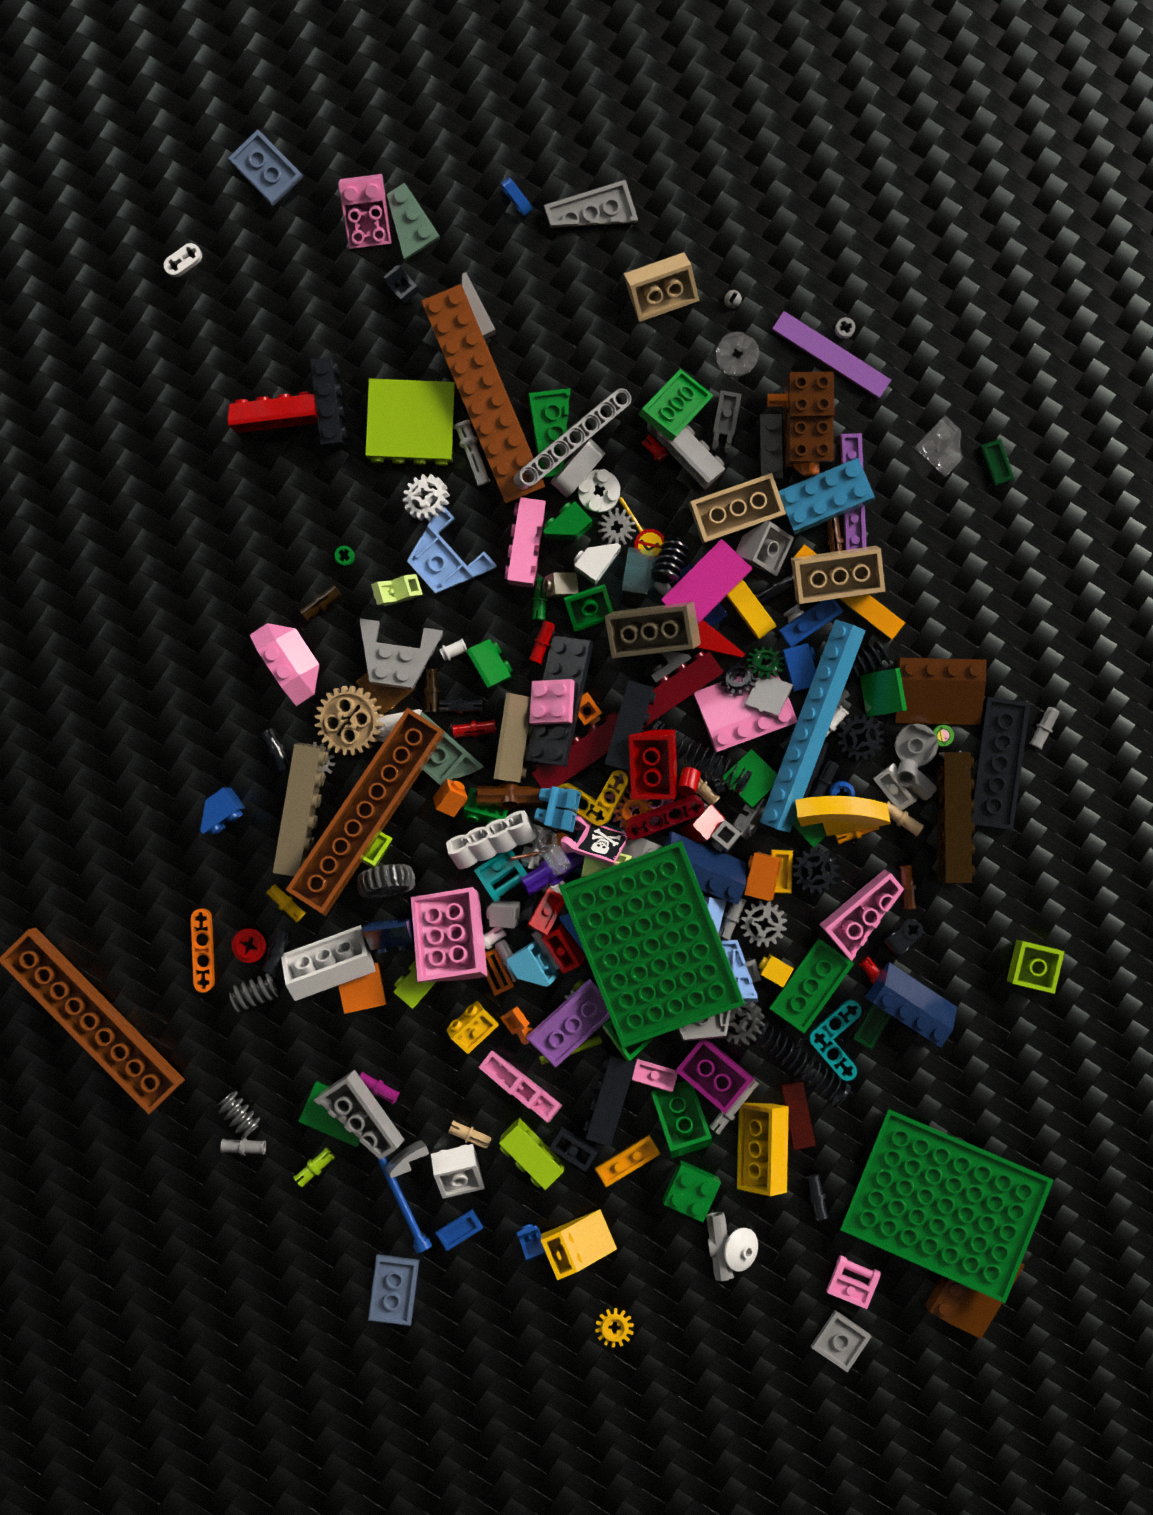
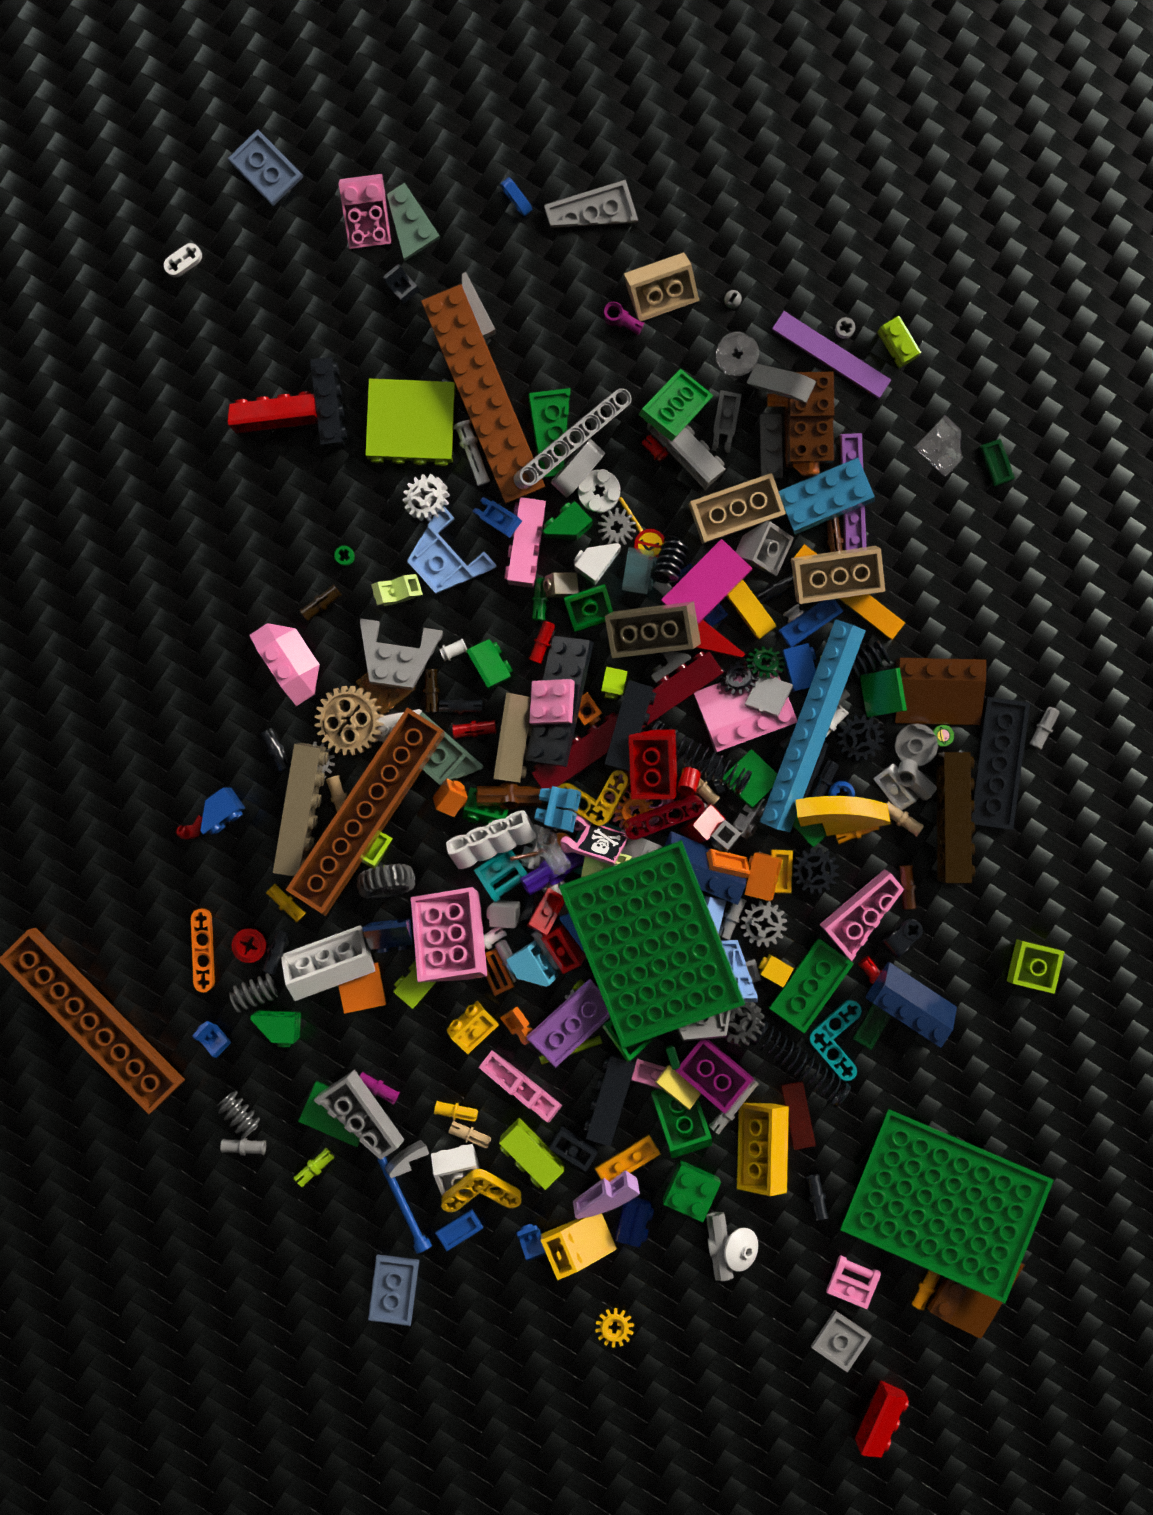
(190, 831): none -> red arm
(212, 1038): none -> blue bracket
(278, 1026): none -> green slope
(337, 792): none -> tan pin
(456, 1111): none -> yellow axle
(480, 1182): none -> yellow beam
(498, 517): none -> blue hinge
(606, 1195): none -> lavender slope
(613, 683): none -> lime slope
(623, 319): none -> magenta pin
(633, 1222): none -> clear blue brick
(672, 1055): none -> dark green tile
(678, 1087): none -> light yellow tile
(728, 863): none -> orange tile
(781, 382): none -> light grey beam
(881, 1420): none -> red slope
(899, 342): none -> lime brick
(926, 1288): none -> light orange pin

